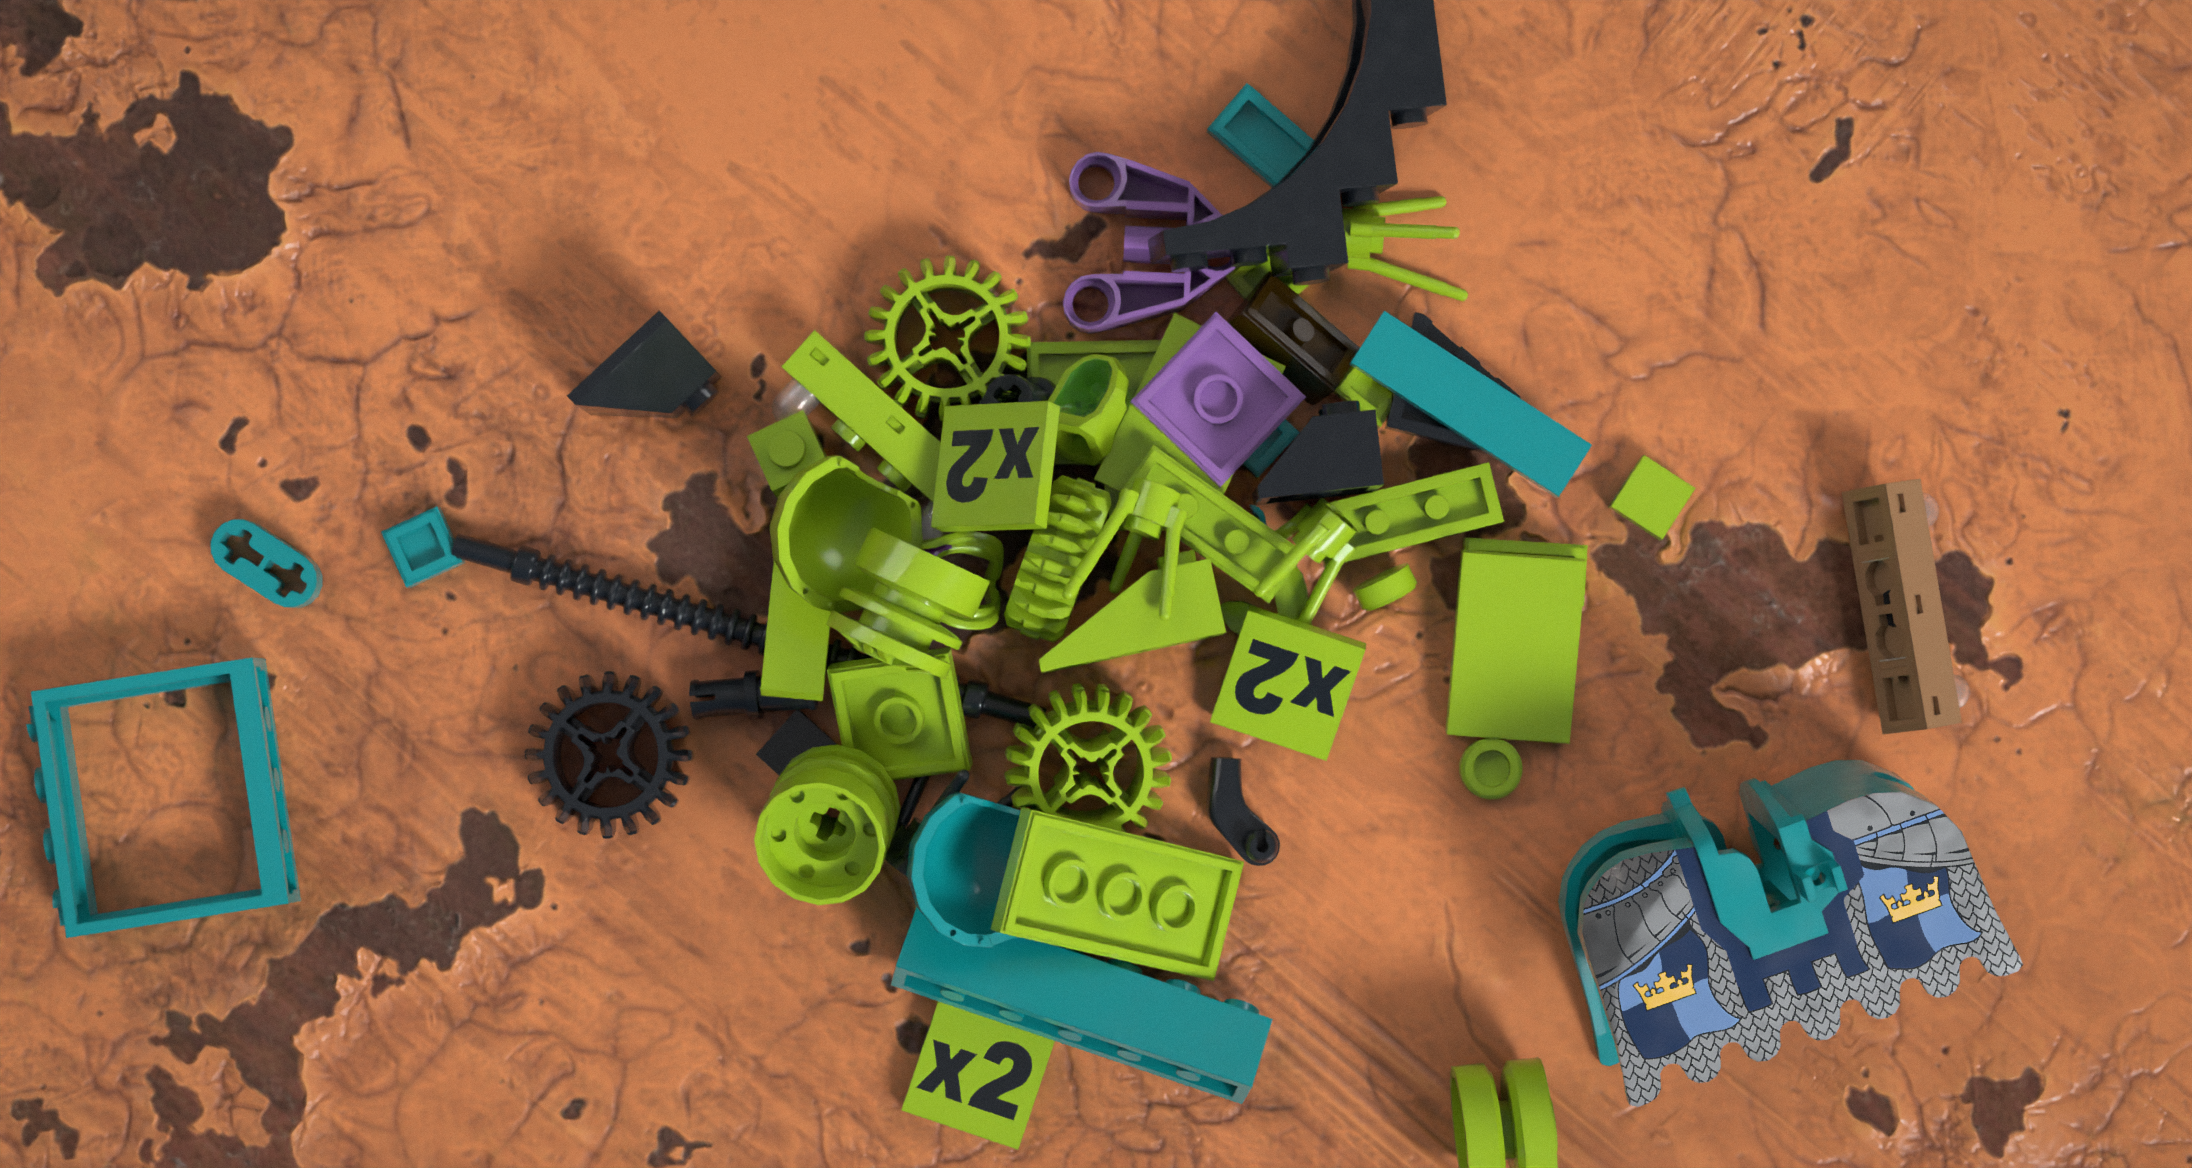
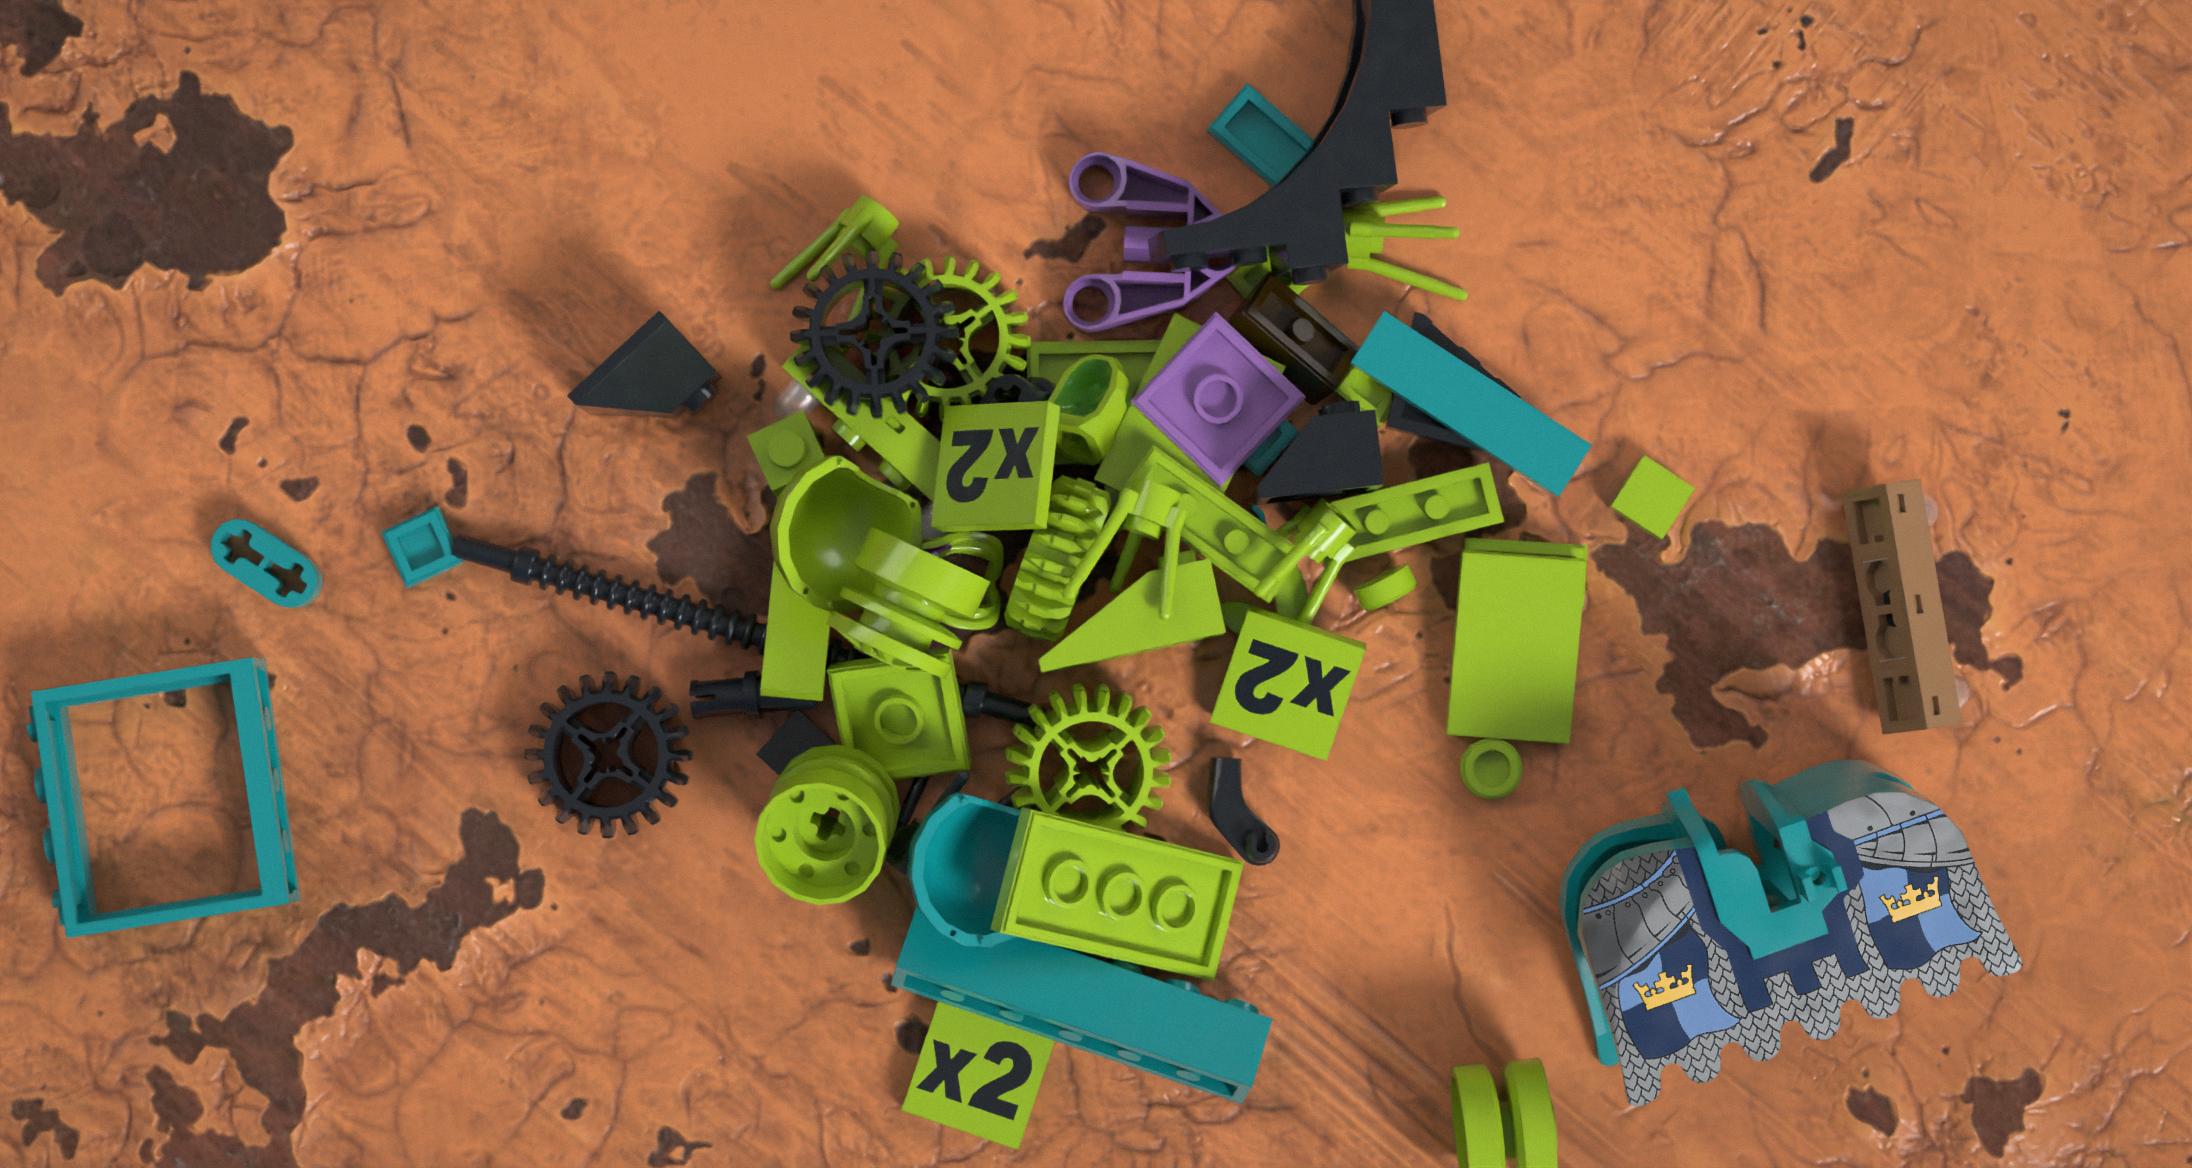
(857, 229): none -> lime plant
(904, 334): none -> black gear

